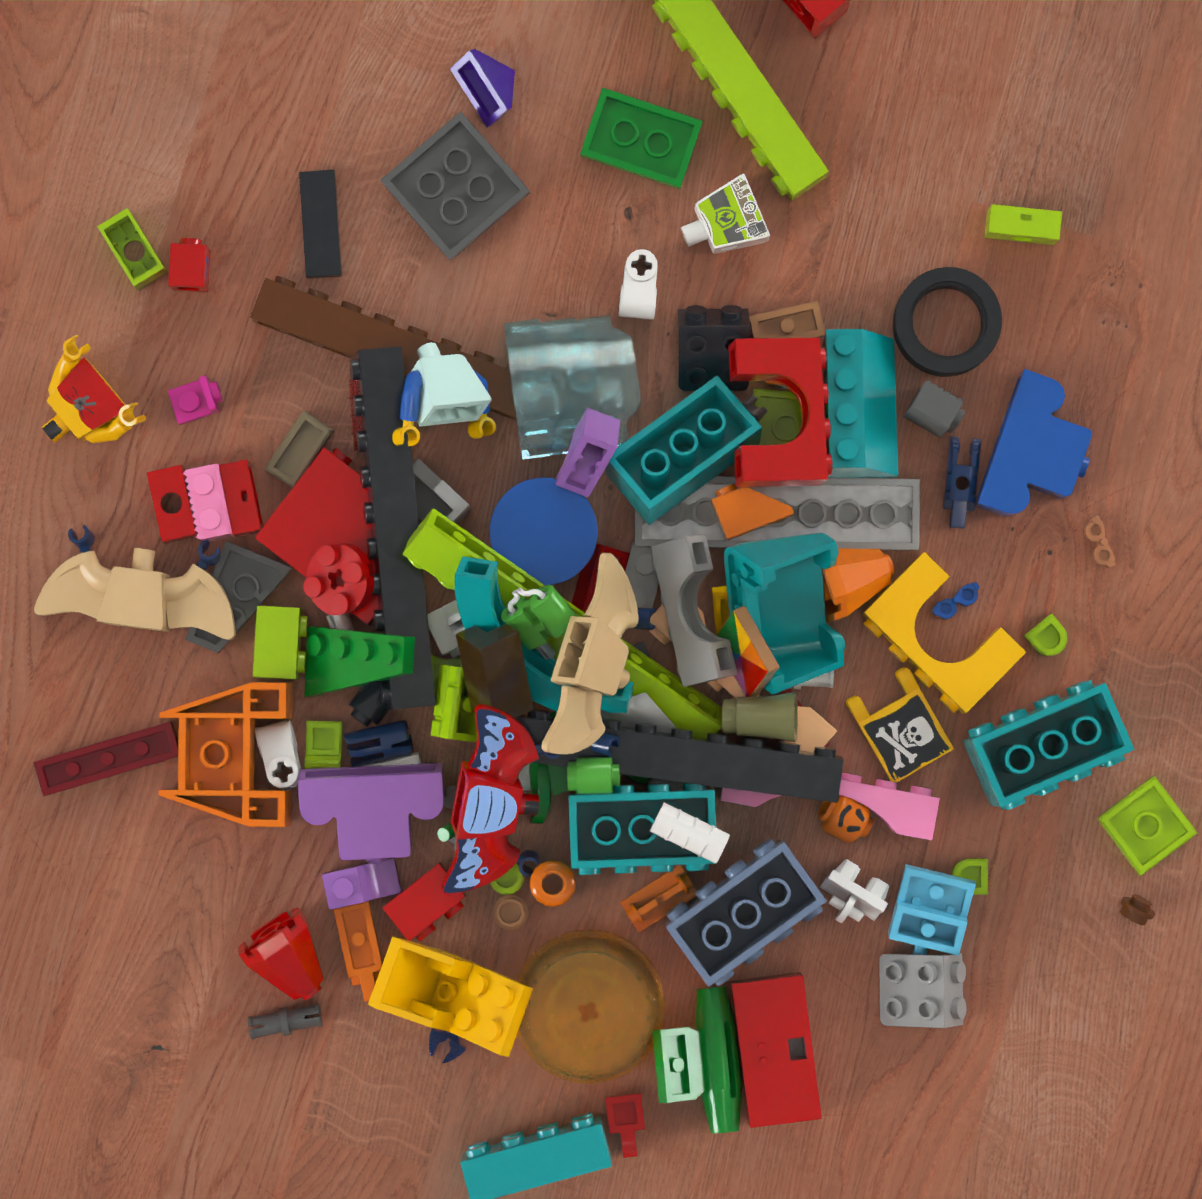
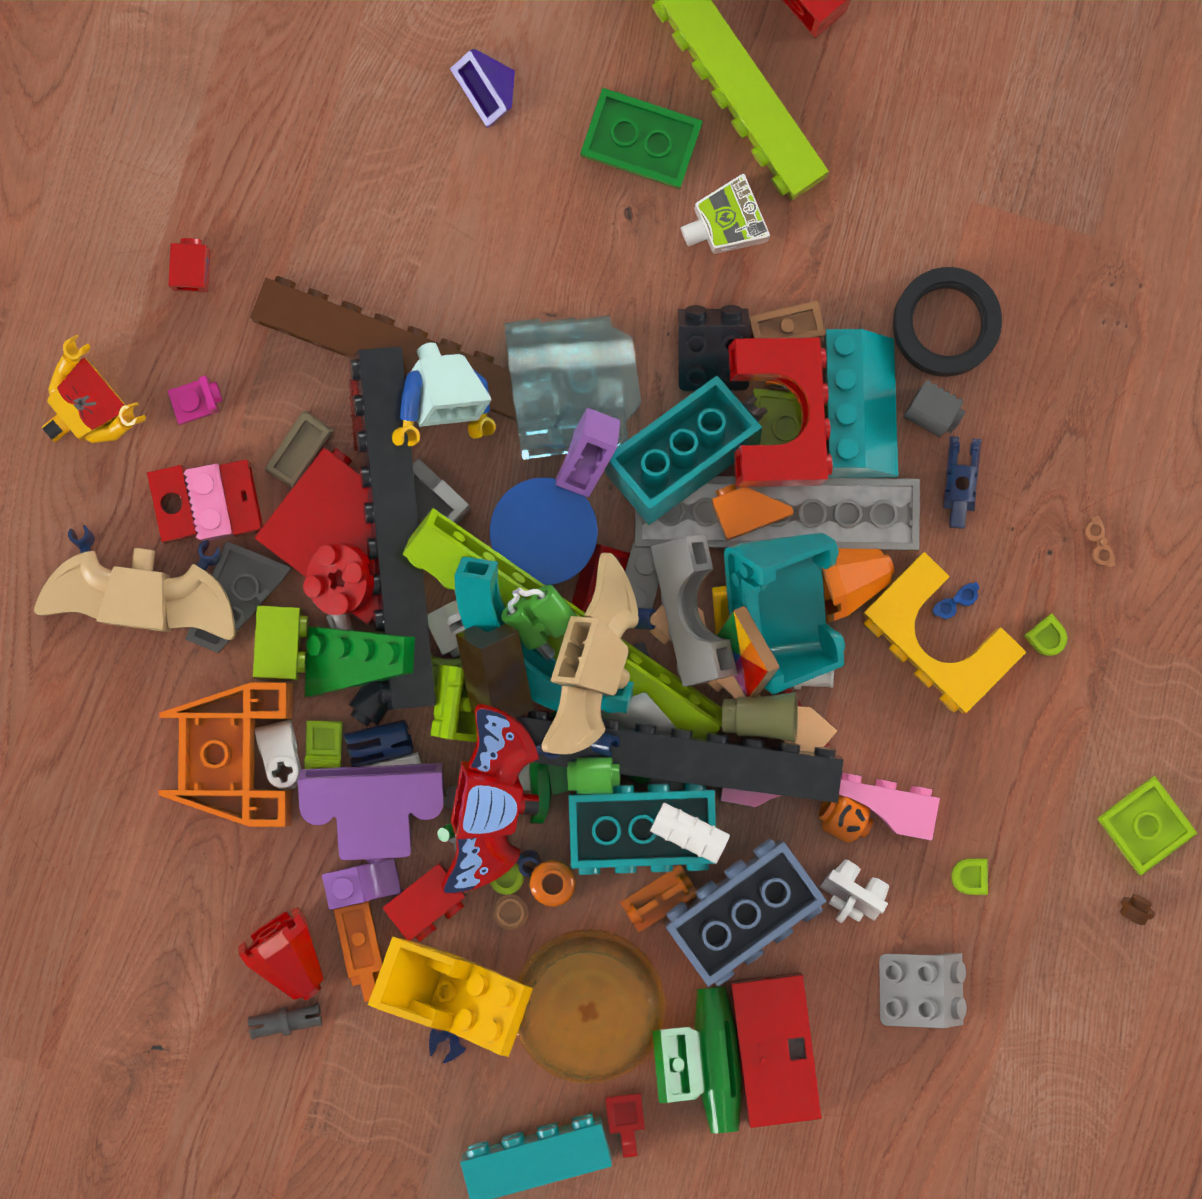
(107, 758): dark red plate -> none
(118, 233): lime piece -> none
(320, 224): black tile -> none
(455, 186): dark grey plate -> none
(639, 292): white piece -> none
(903, 732): flag -> none
(931, 910): medium azure plate -> none
(1023, 224): lime piece -> none
(1033, 449): blue brick -> none
(1047, 744): teal brick -> none

